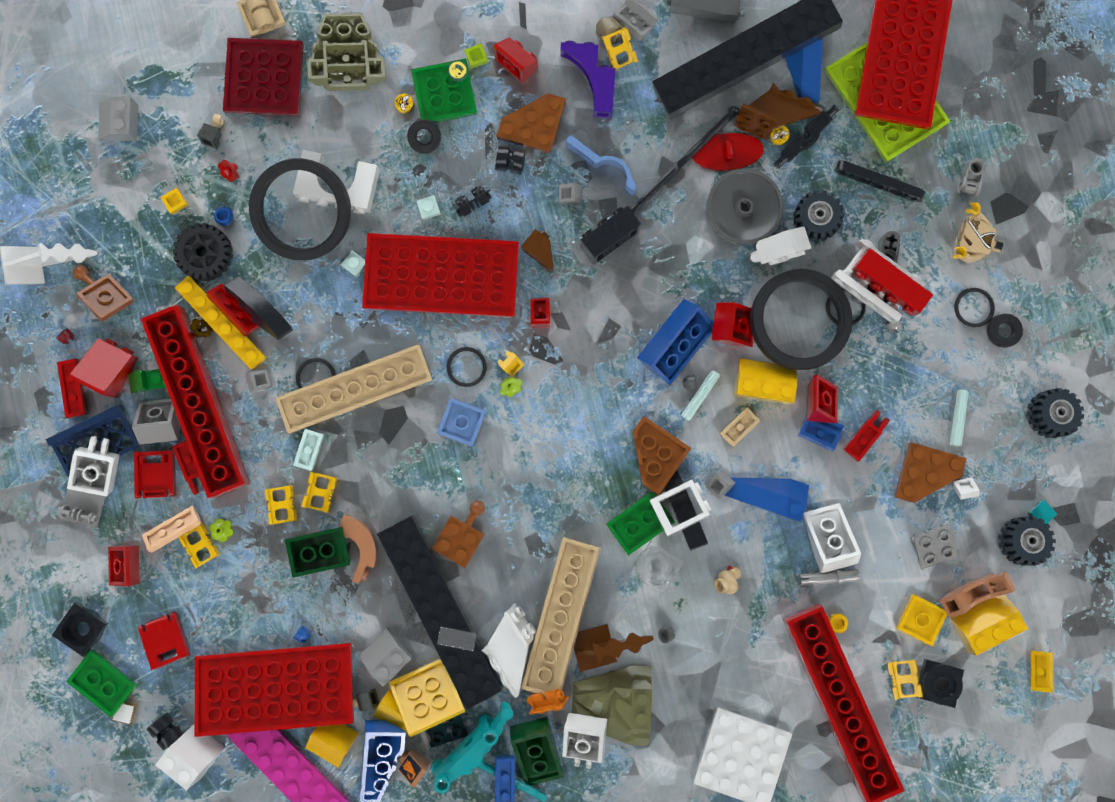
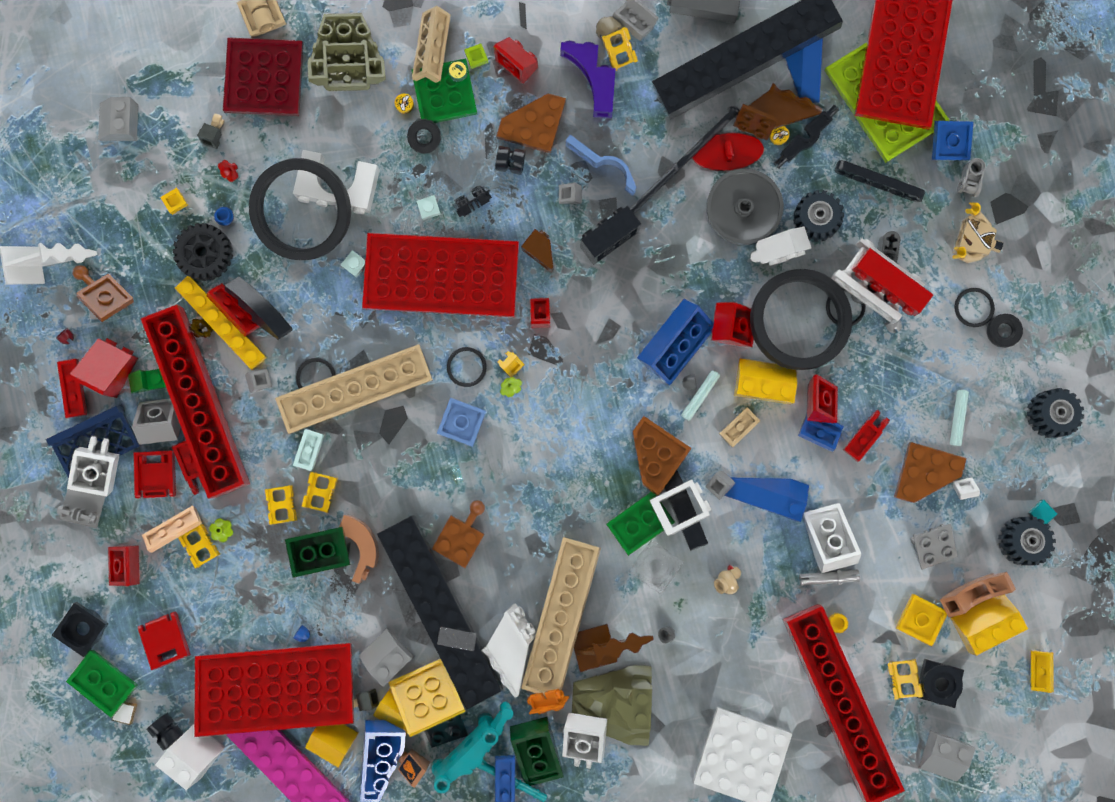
(433, 44): none -> tan fence
(946, 756): none -> light grey slope
(952, 140): none -> blue plate

